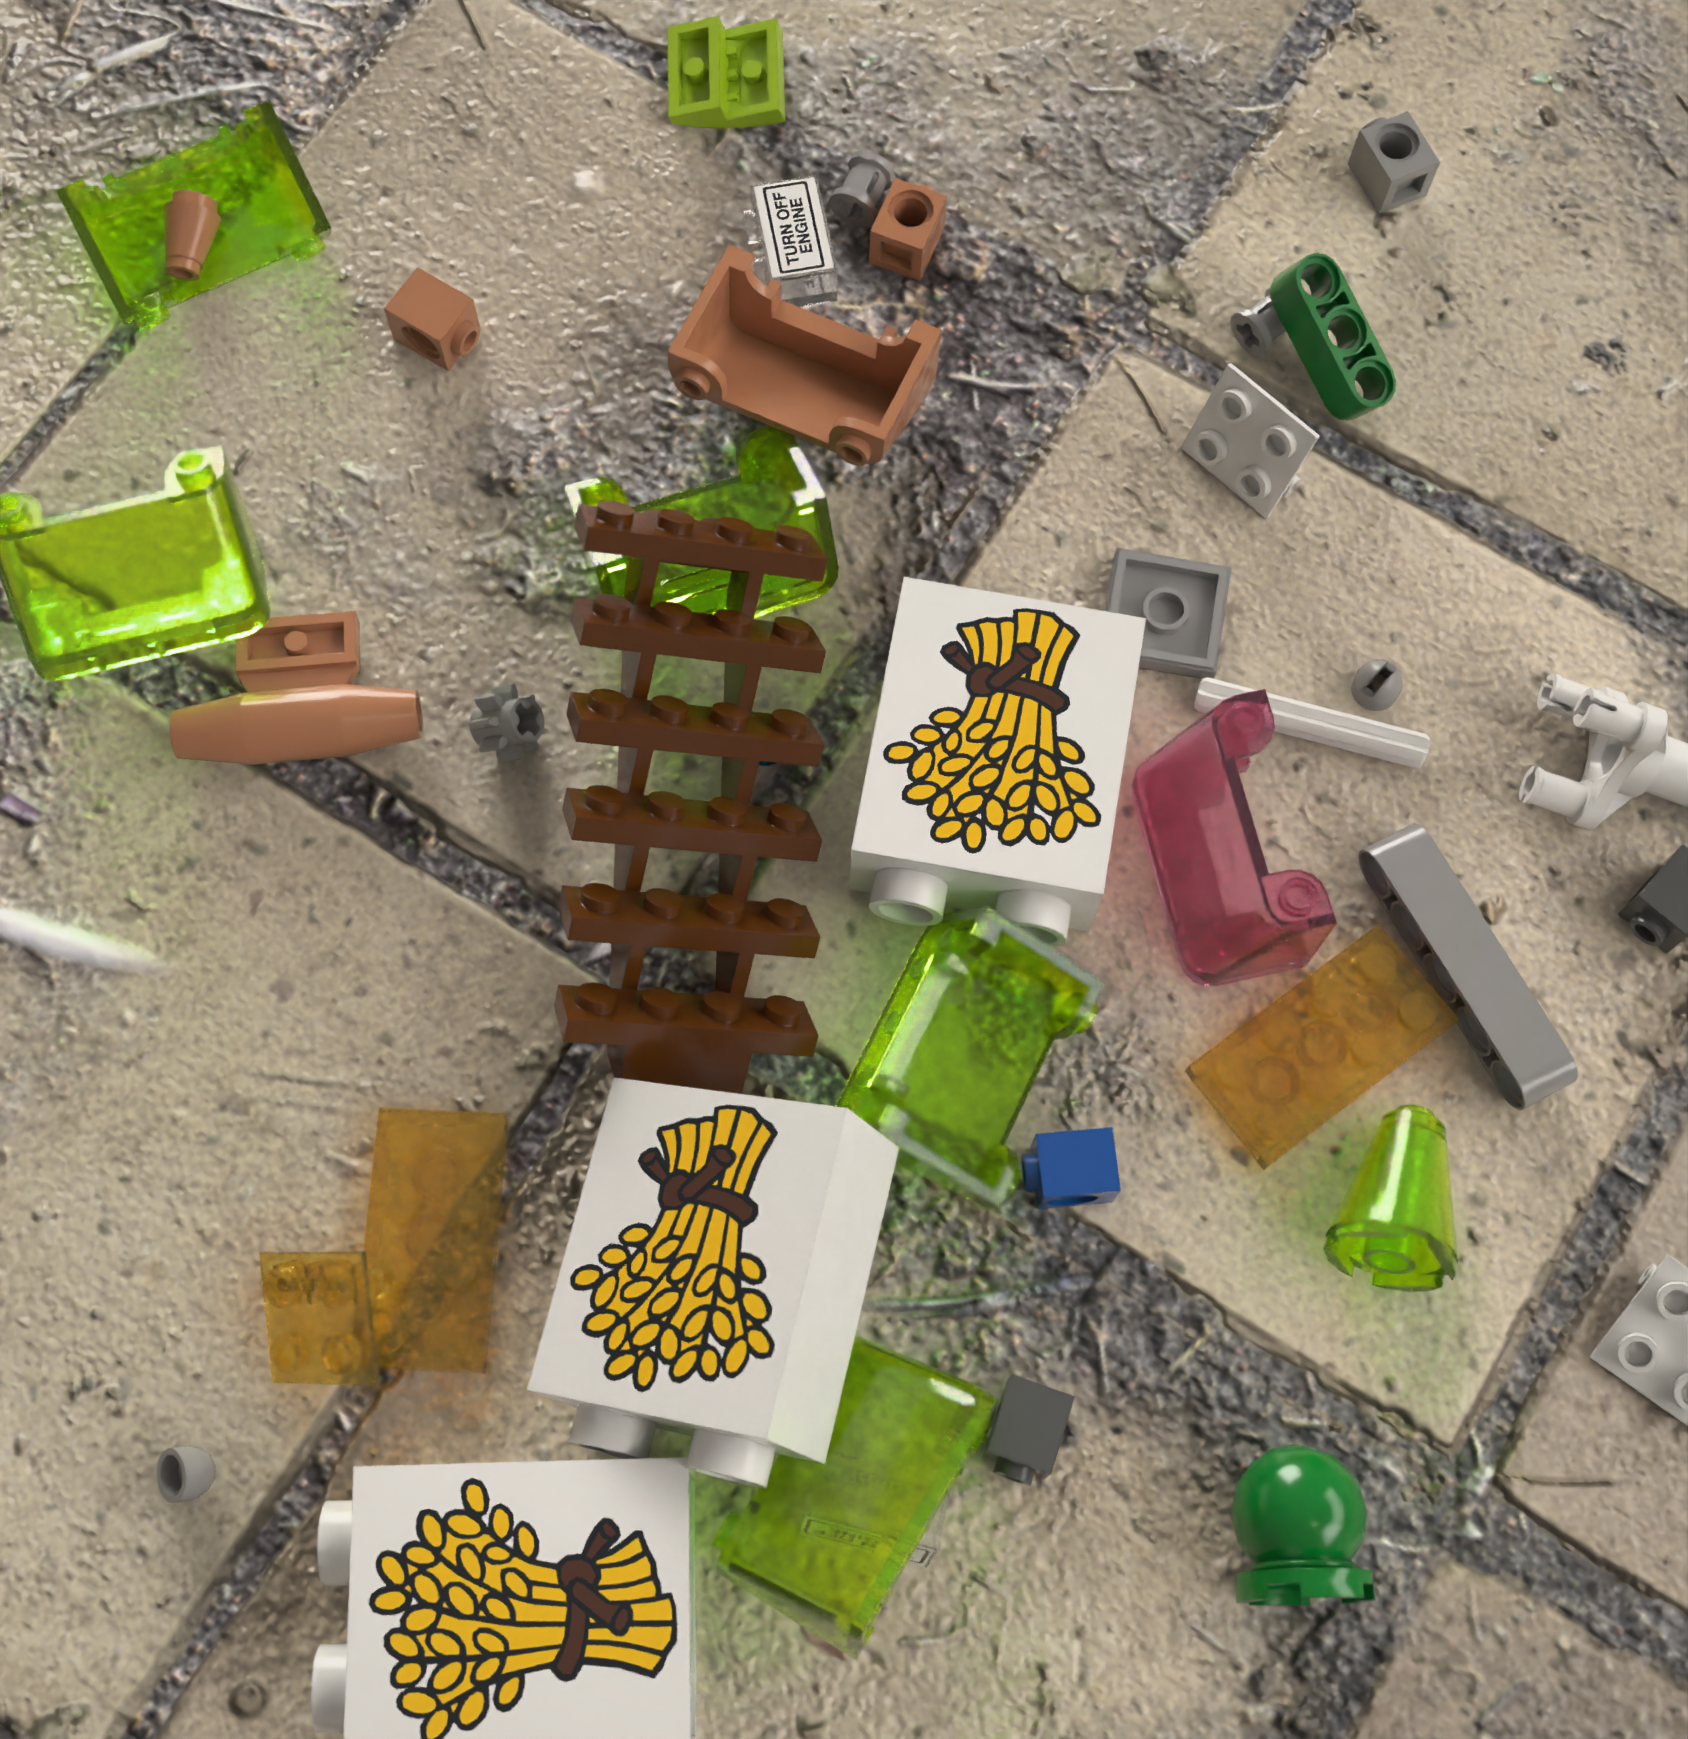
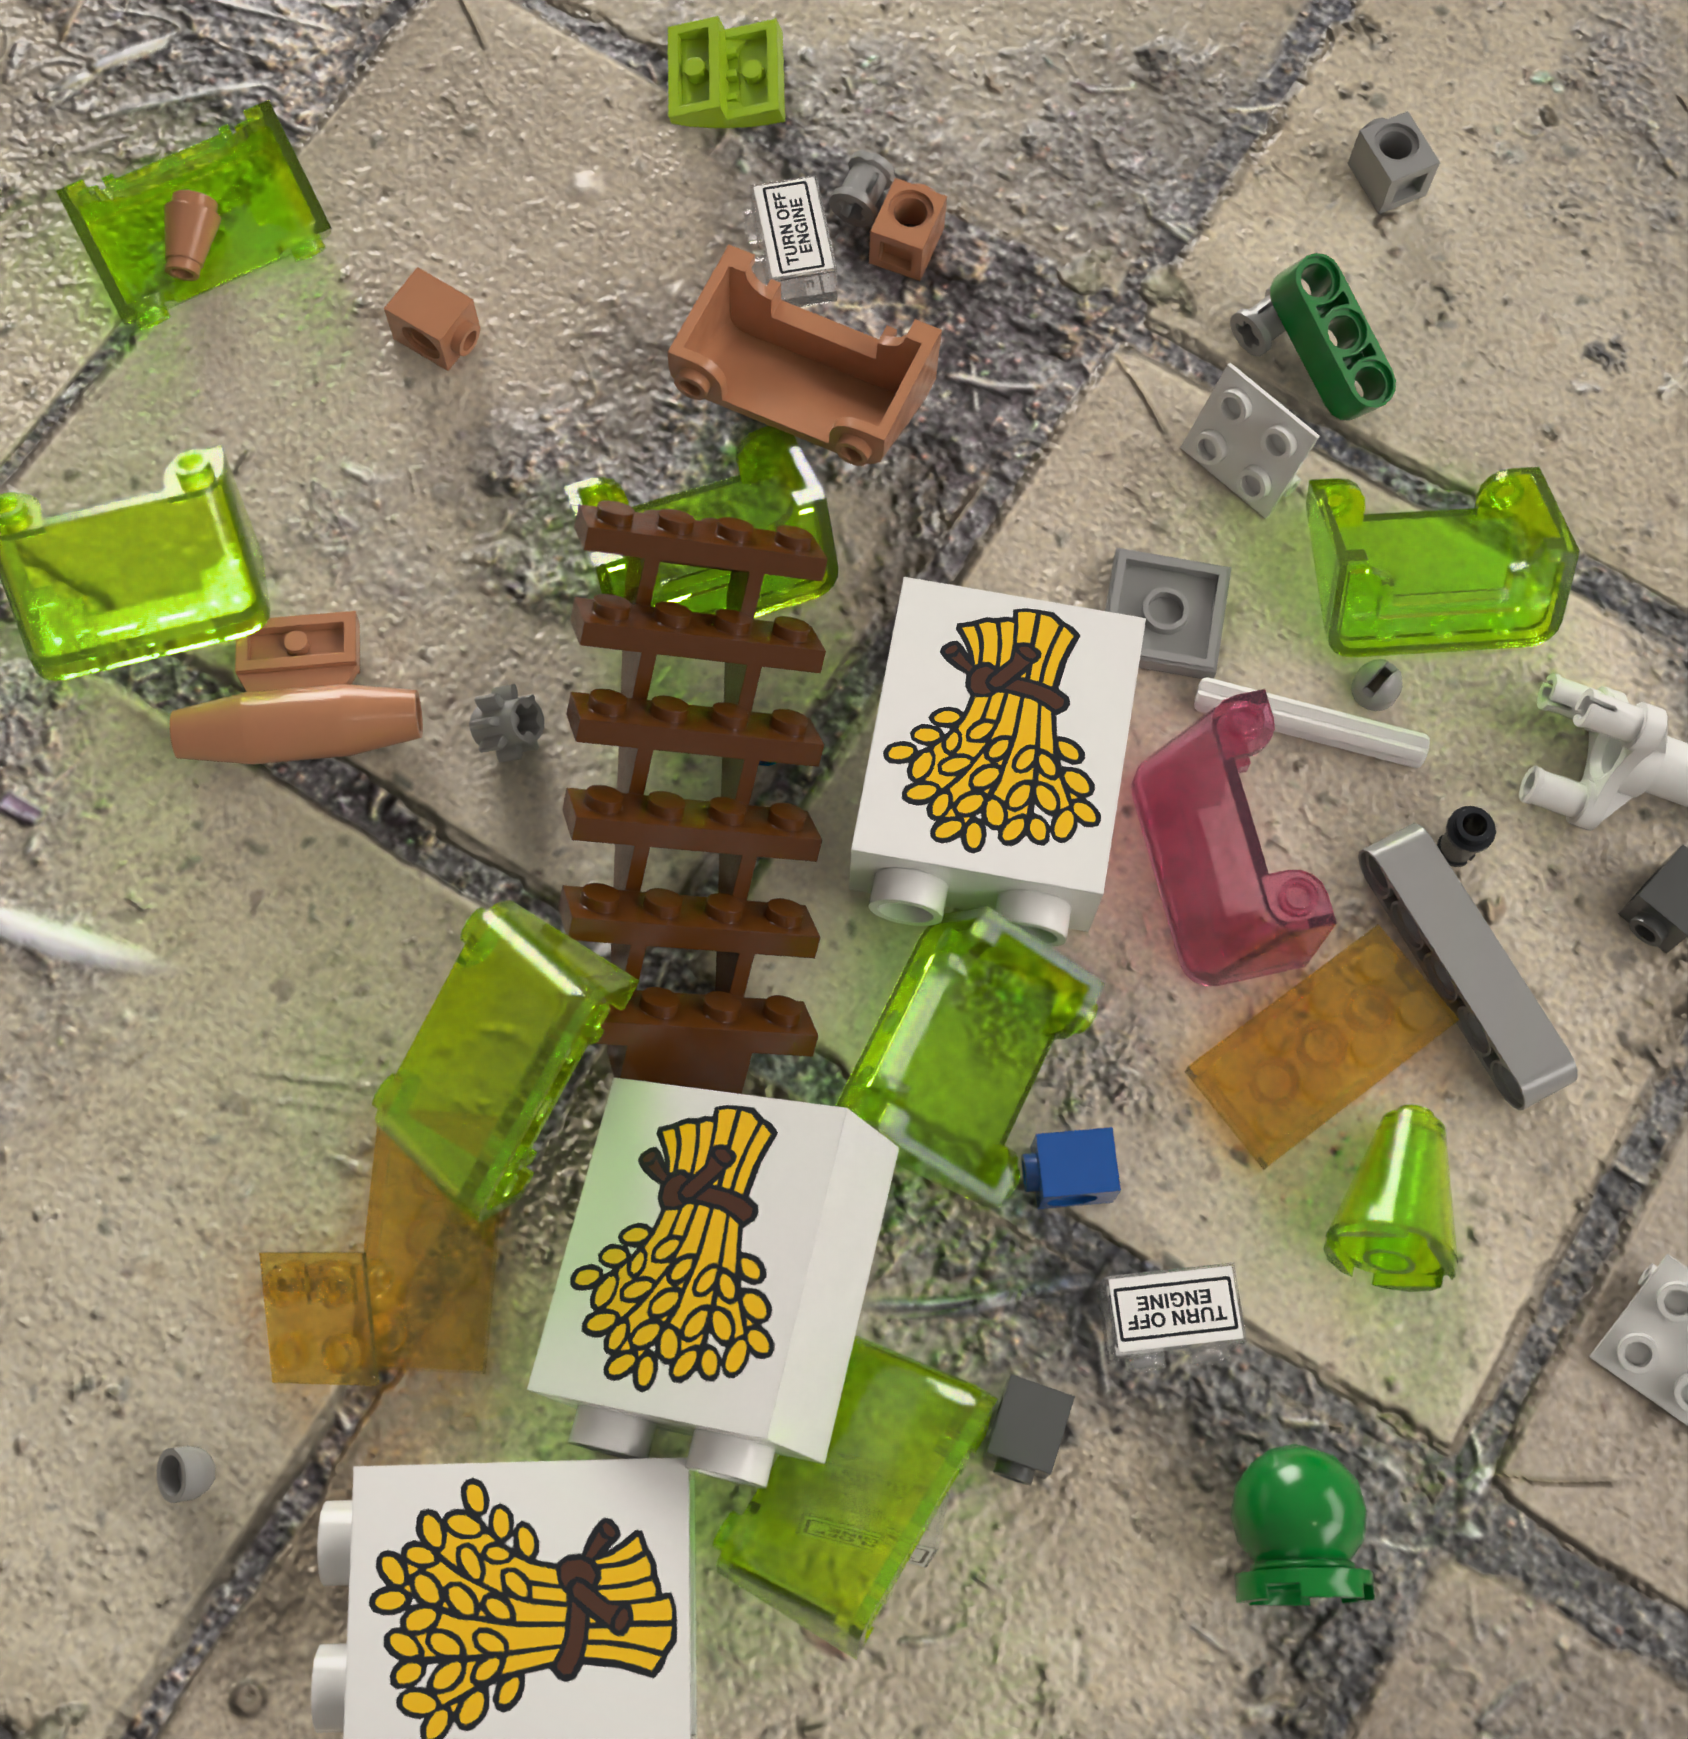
(497, 1055): none -> clear neon green windscreen
(1171, 1316): none -> brick
(1441, 575): none -> clear neon green windscreen
(1467, 833): none -> black pin

